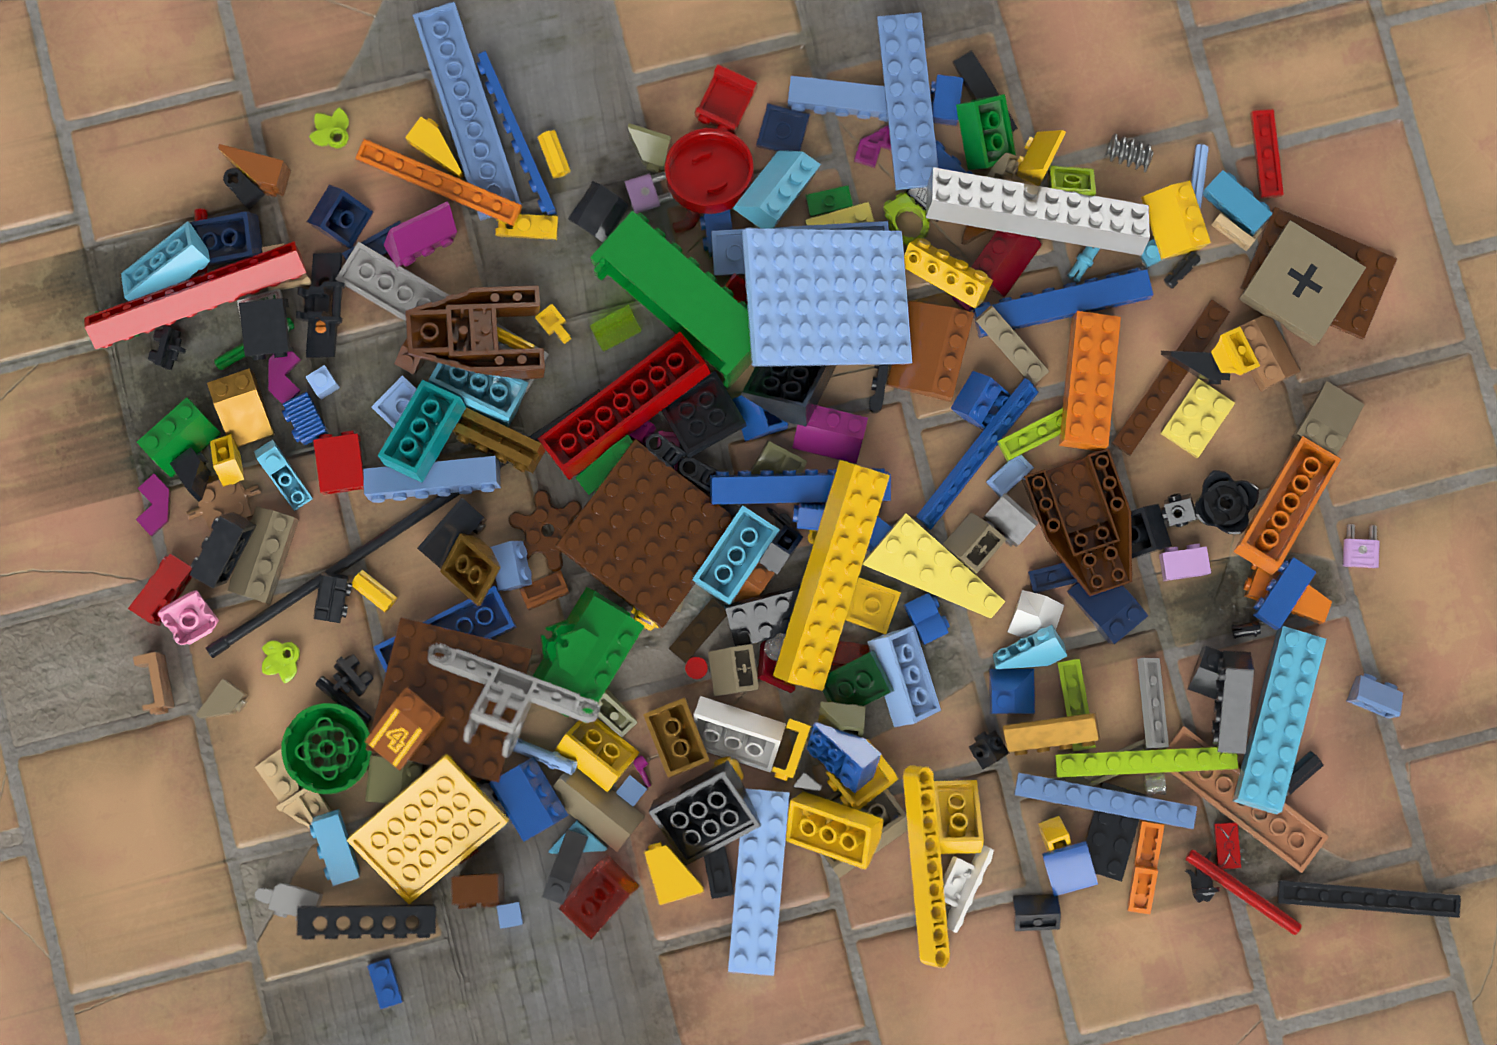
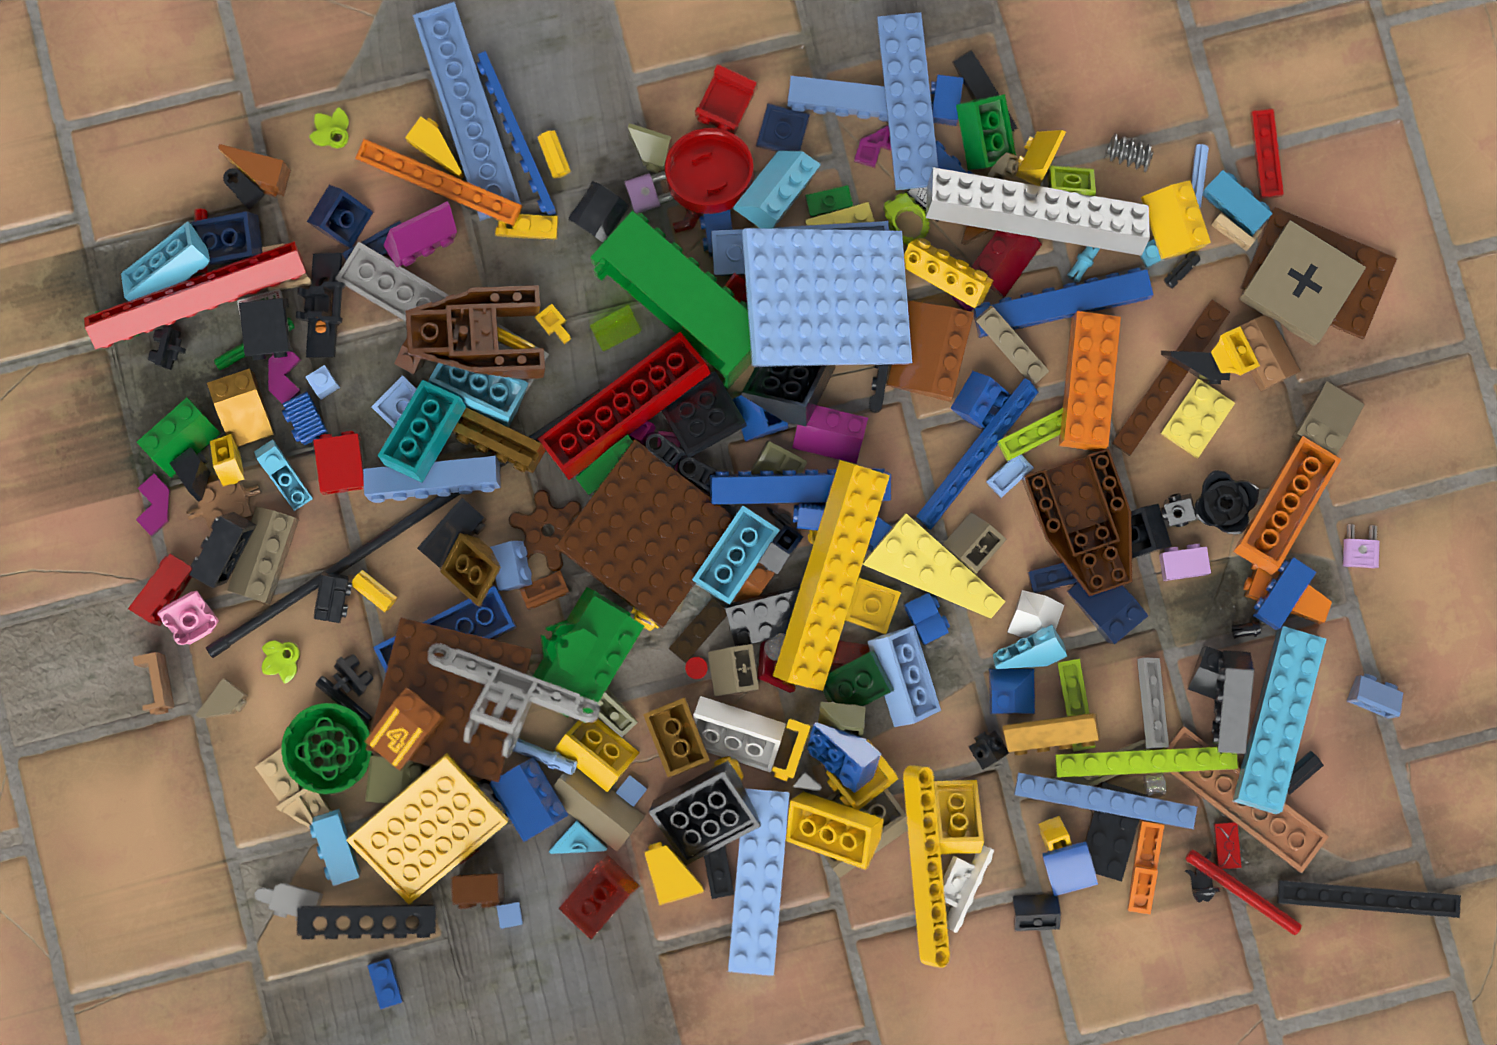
(565, 866): black slope -> none
(639, 764): magenta hand -> none
(1010, 520): flat silver slope -> none

